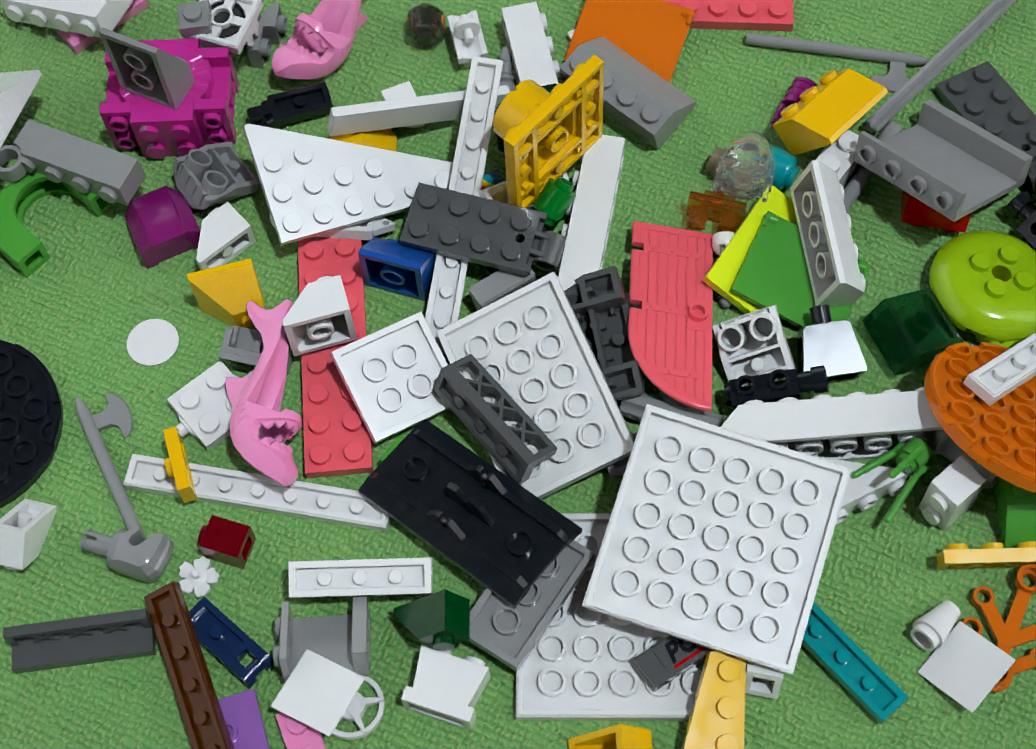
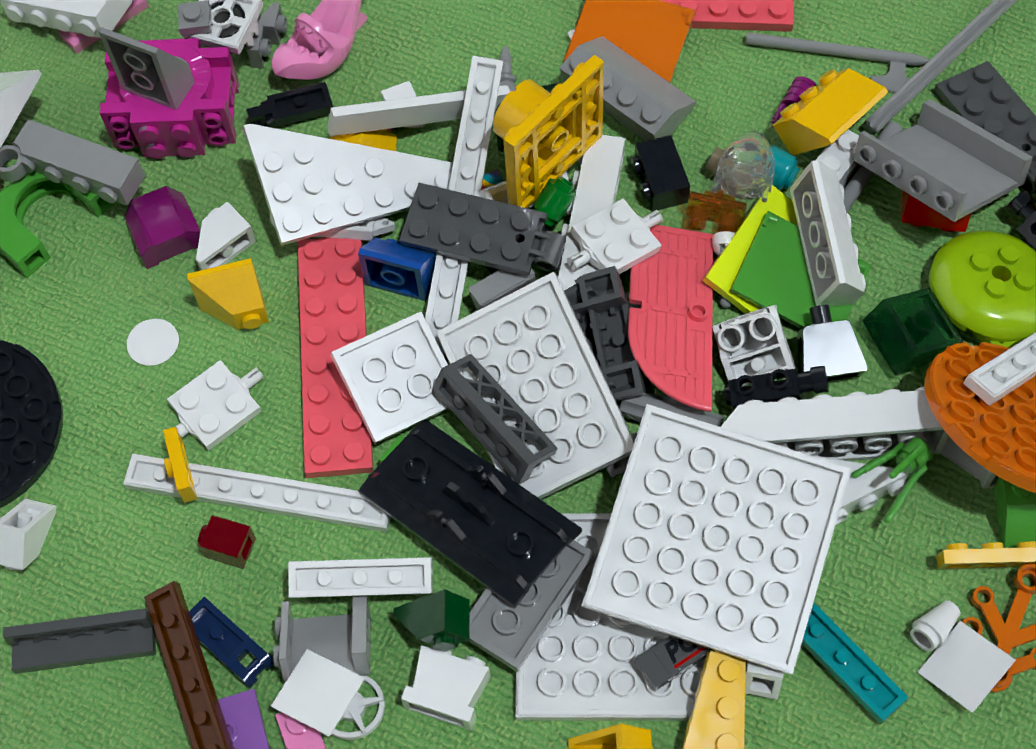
(115, 415): light grey piece -> none
(129, 554): light grey piece -> none
(198, 578): white plant -> none
(213, 175): light grey slope -> none
(245, 346): light grey hinge -> none
(256, 419): bright pink piece -> none
(319, 317): white slope -> none
(425, 26): clear smoke head -> none
(467, 37): white hips -> none
(528, 44): white brick -> none
(615, 238): none -> white plate
(661, 173): none -> black brick
(951, 494): white brick -> none

